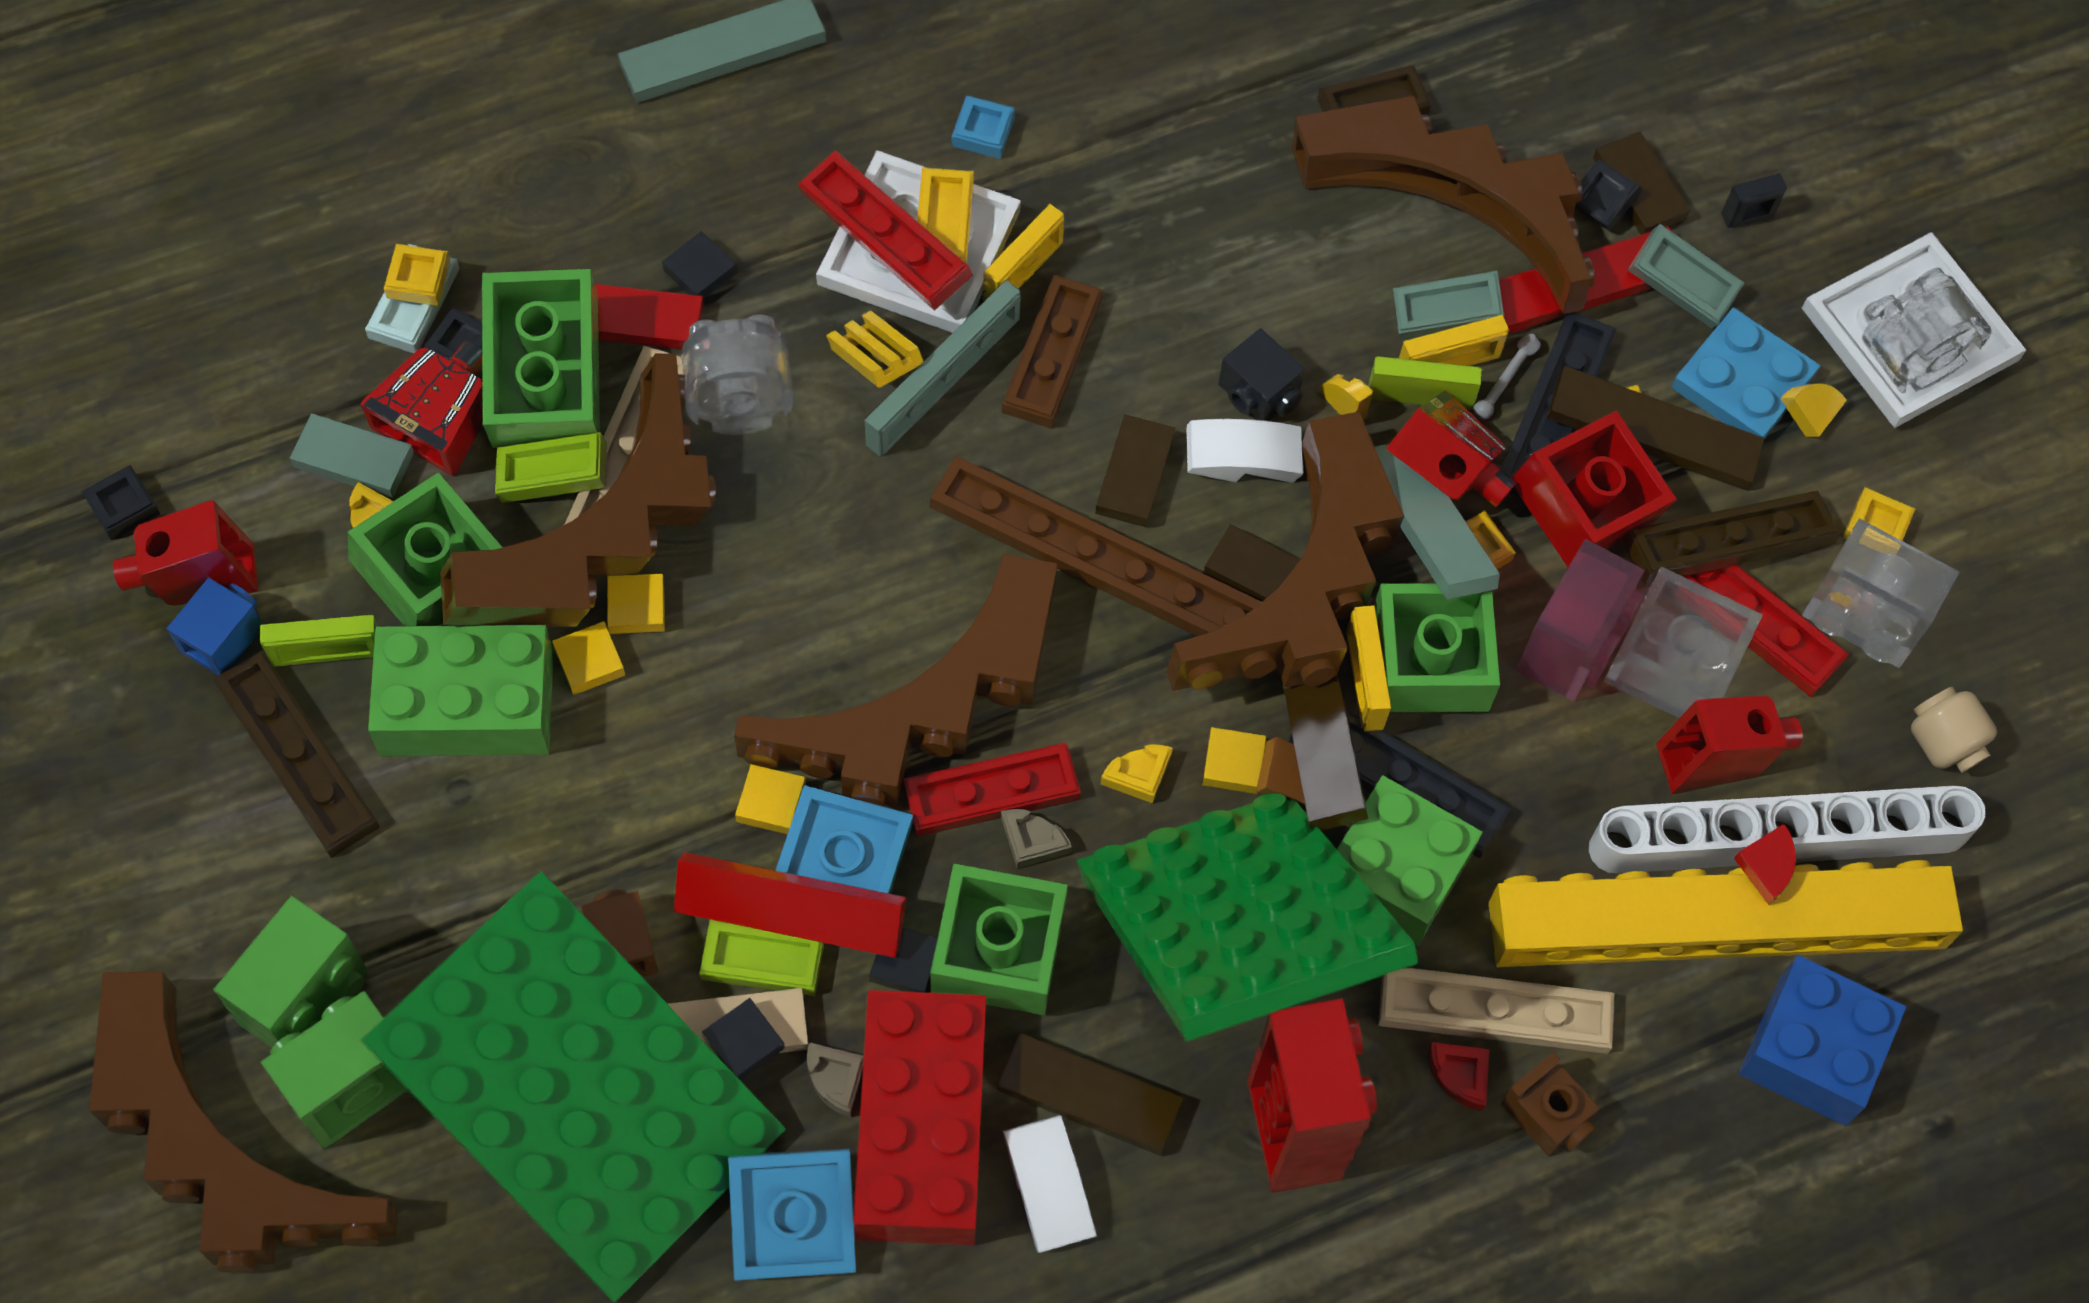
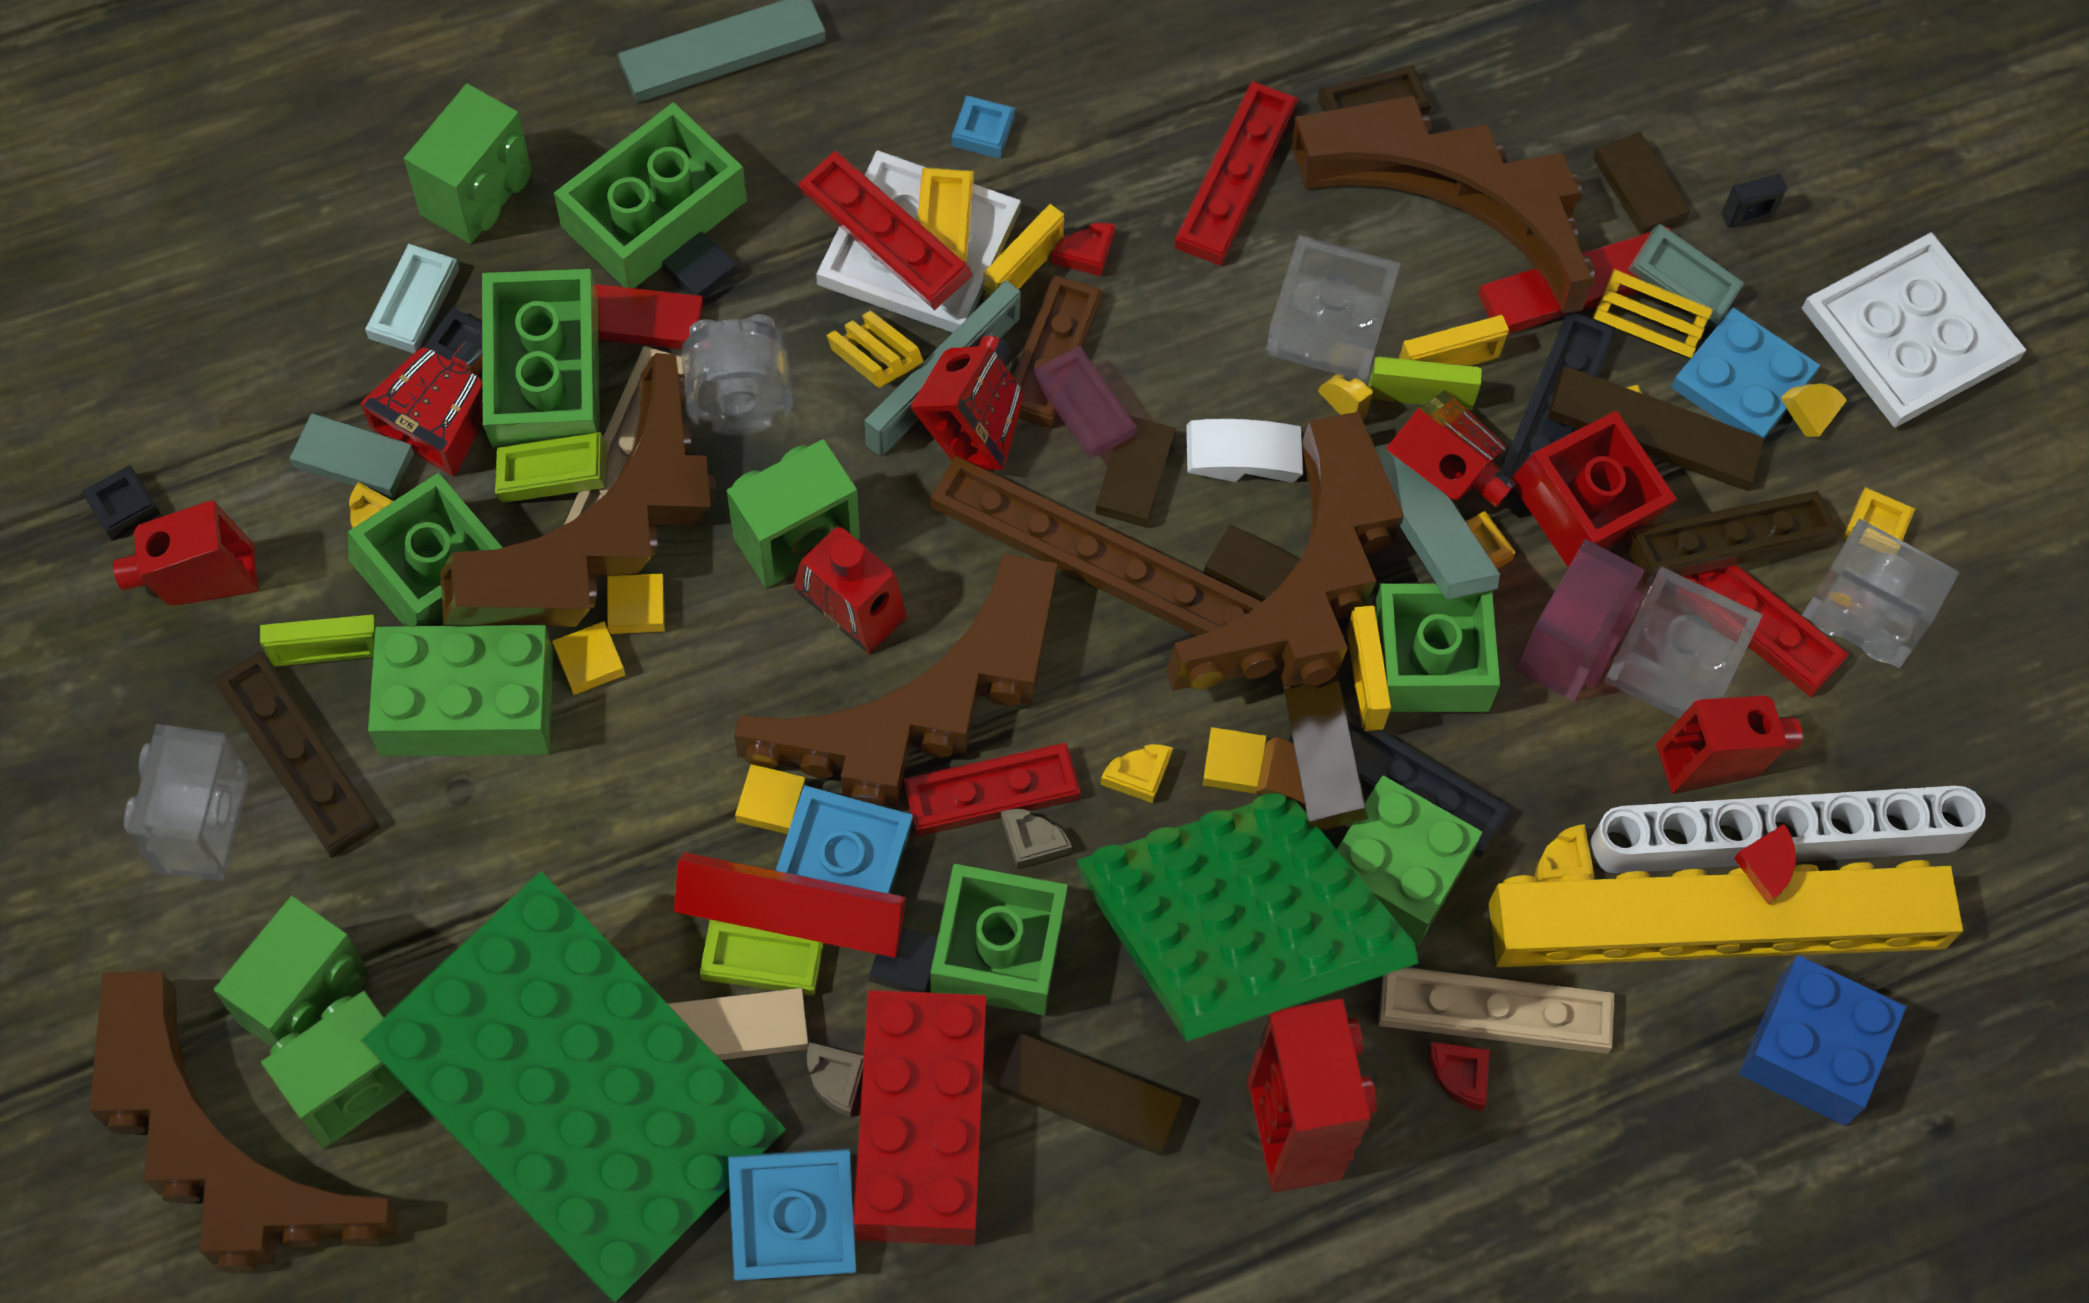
(187, 802): none -> clear brick
(216, 626): blue brick -> none
(417, 274): yellow tile -> none
(469, 164): none -> bright green brick
(624, 925): reddish brown brick -> none
(650, 196): none -> bright green brick
(743, 1039): black tile -> none
(791, 509): none -> bright green brick
(844, 582): none -> red torso
(972, 403): none -> red torso
(1049, 1183): white slope -> none
(1084, 402): none -> clear pink tile
(1086, 249): none -> red tile
(1236, 173): none -> red tile
(1262, 378): black brick -> none
(1332, 308): none -> clear brick
(1446, 304): sand green tile -> none
(1527, 346): light grey hinge -> none
(1530, 1107): reddish brown brick -> none
(1565, 856): none -> yellow tile
(1606, 195): black tile -> none
(1693, 330): none -> yellow tile
(1924, 331): clear brick -> none
(1953, 729): tan head -> none

